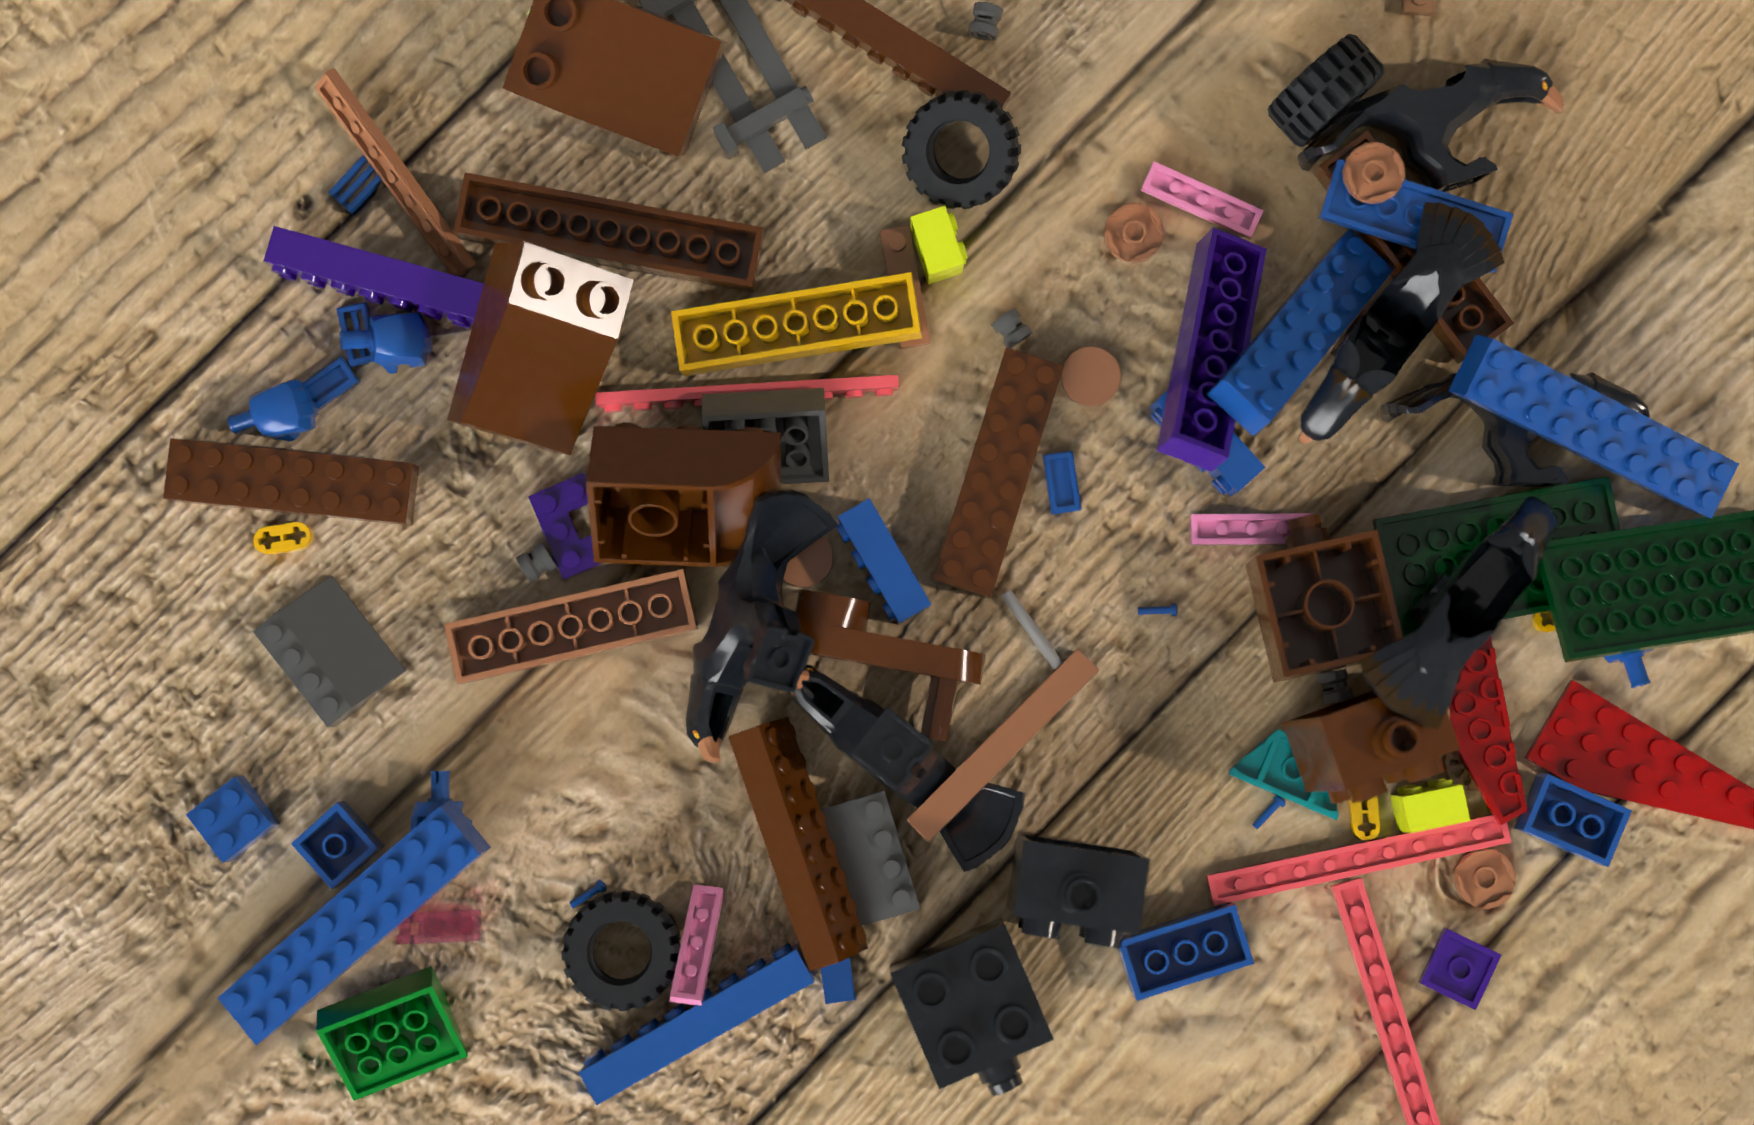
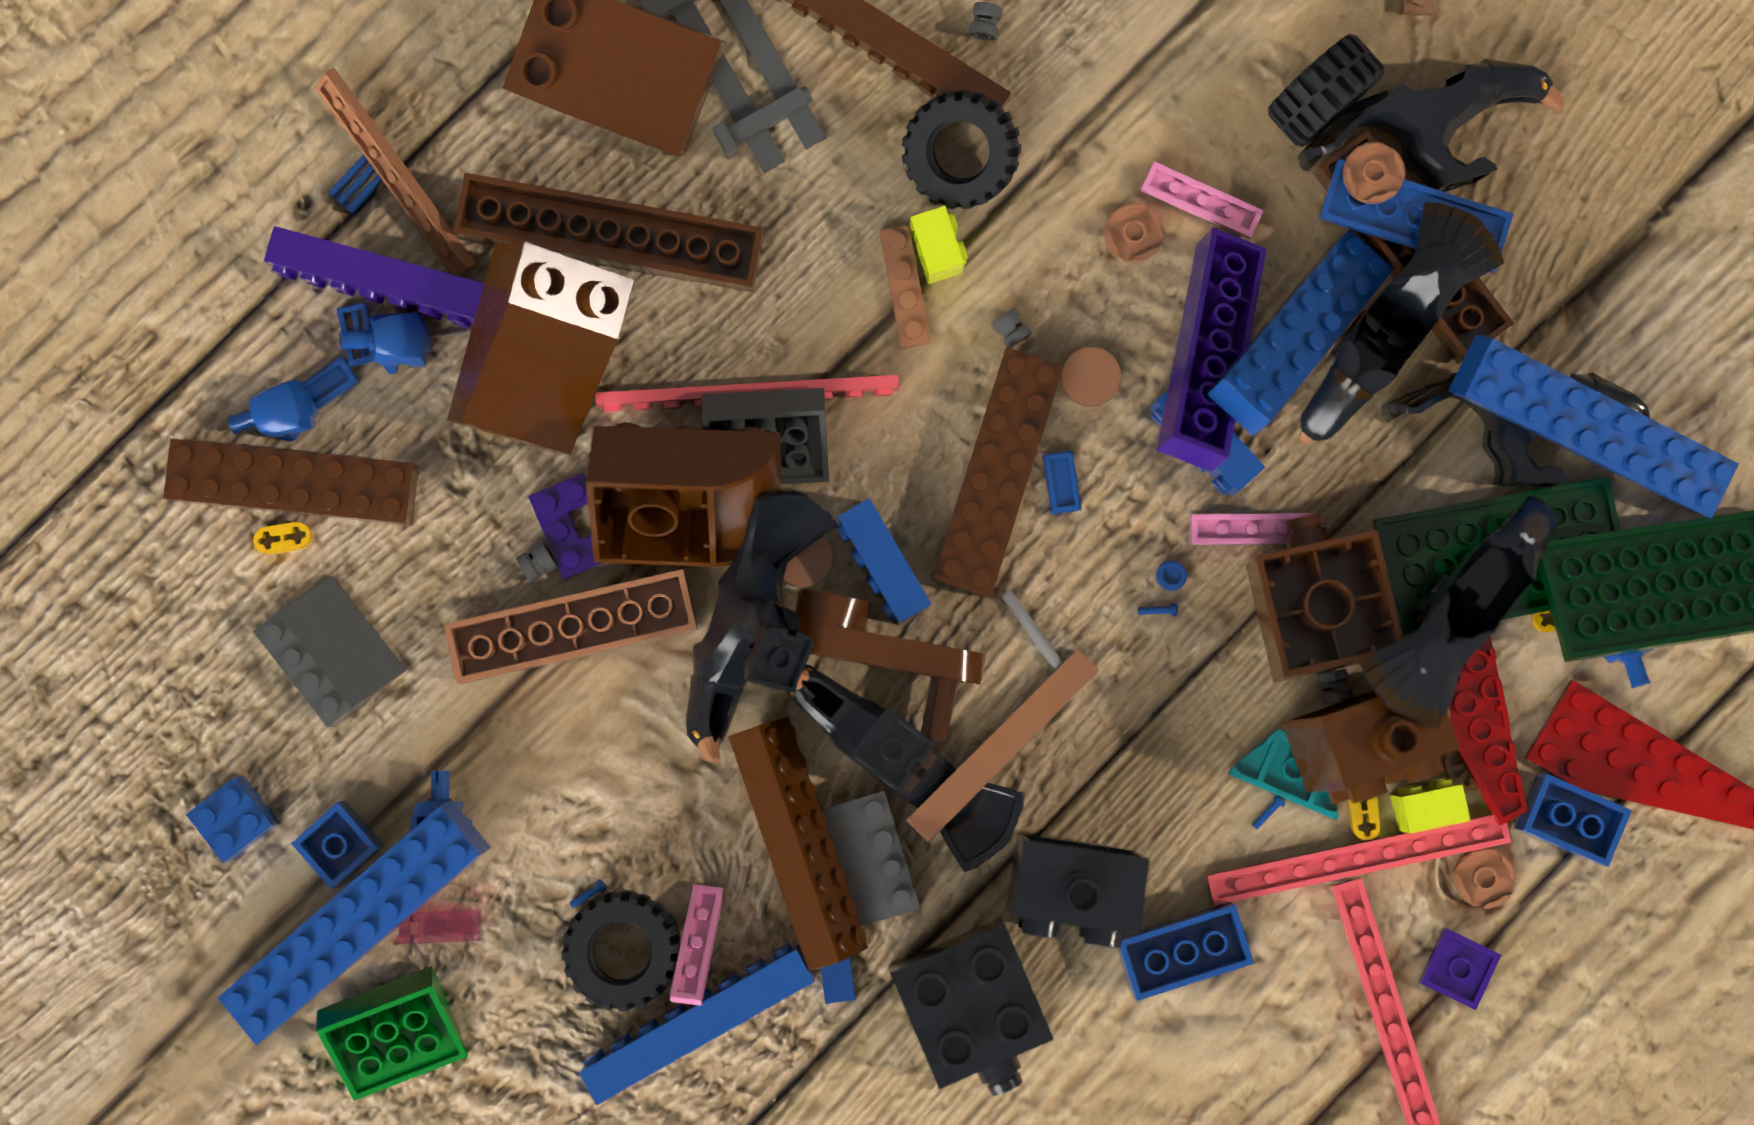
(796, 324): yellow brick -> none
(1171, 575): none -> blue tile

